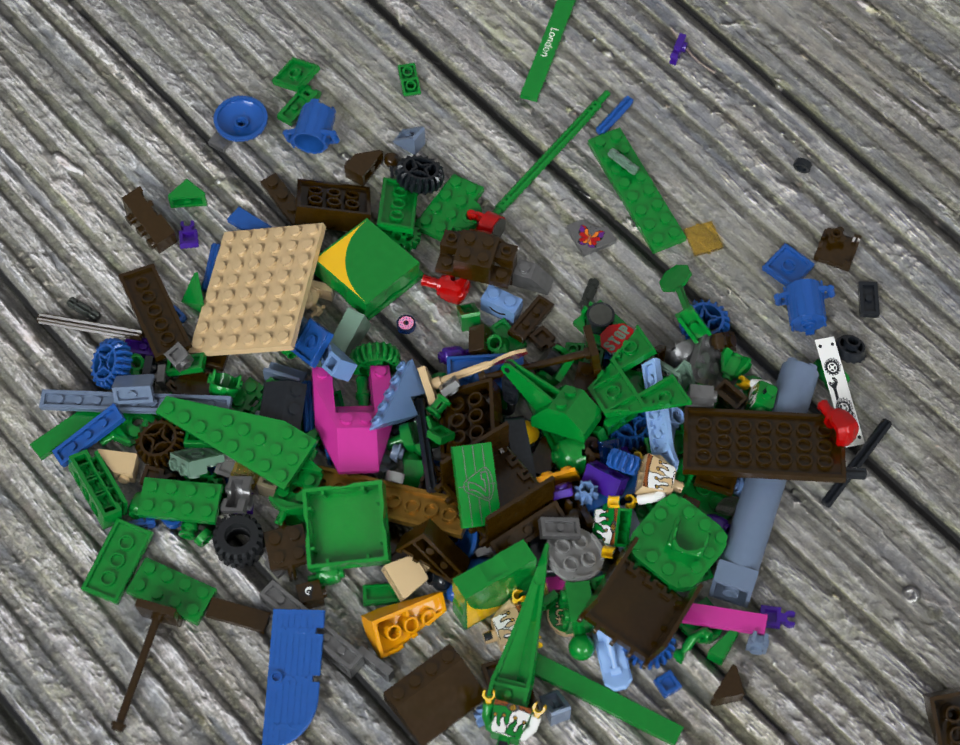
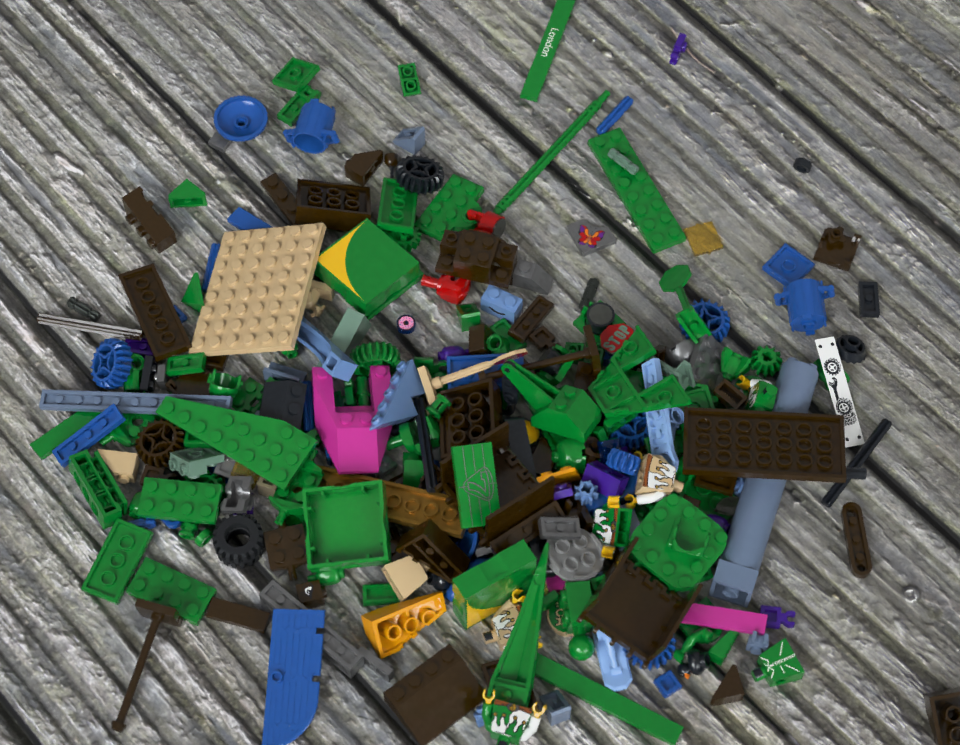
(133, 389): sand blue panel -> none
(179, 357): flat silver bracket -> none
(188, 236): dark purple plate -> none
(312, 342): blue tile -> none
(349, 398): none -> green plate
(395, 477): light grey beam -> none
(397, 452): sand blue plate -> none
(429, 363): none -> green plate
(440, 434): green plate -> none
(450, 386): flat silver plate -> none
(697, 663): none -> black animal
(702, 396): flat silver brick -> none
(722, 340): dark brown plate -> none
(766, 361): none -> green gear
(778, 665): none -> green torso
(842, 422): red piece -> none
(856, 540): none -> dark brown plate

